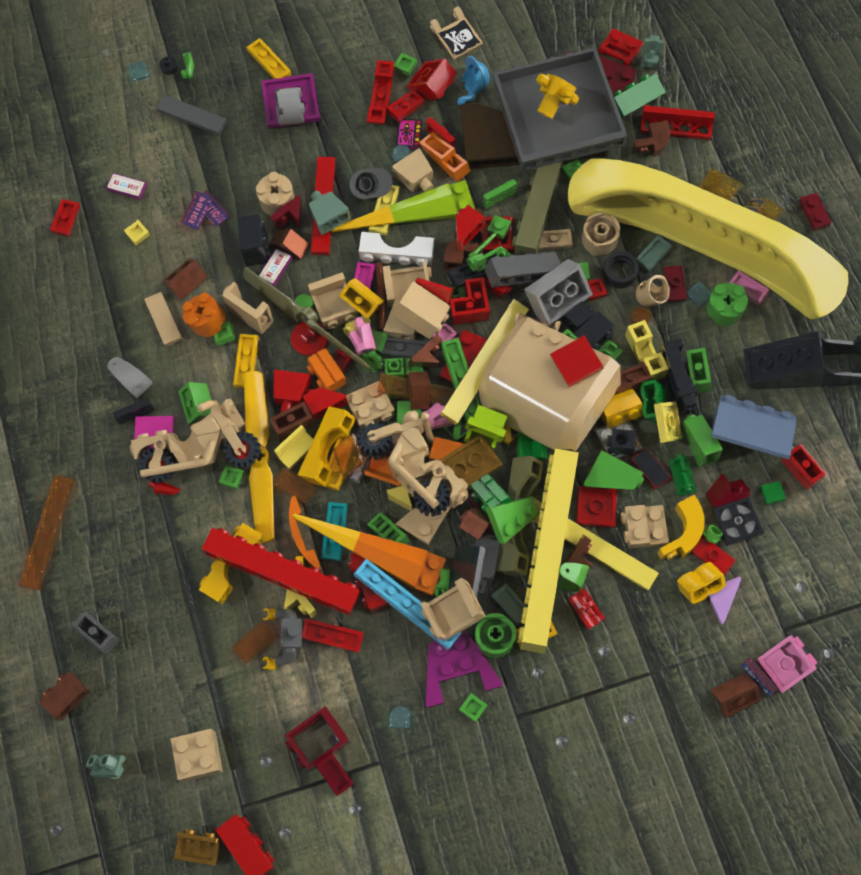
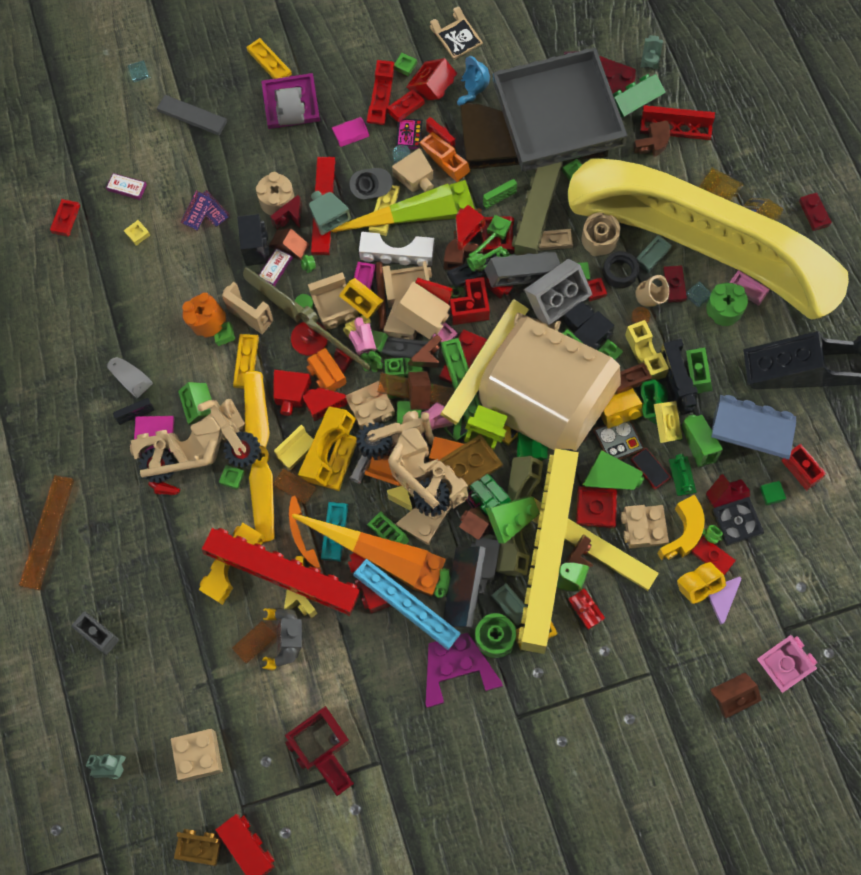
(64, 695): copper brick -> none
(163, 319): tan tile -> none
(168, 65): black tile -> none
(185, 278): copper panel -> none
(188, 73): bright green arm -> none
(290, 420): copper brick -> none
(308, 263): none -> bright green plate
(332, 635): red plate -> none
(348, 455): clear orange piece -> none
(350, 131): none -> dark pink piece
(400, 718): clear light blue tile -> none
(452, 611): tan panel -> none
(473, 707): bright green plate -> none
(556, 92): yellow piece -> none
(576, 361): red tile -> none
(623, 43): red plate -> none
(628, 436): black brick -> none
(759, 677): clear pink tile -> none

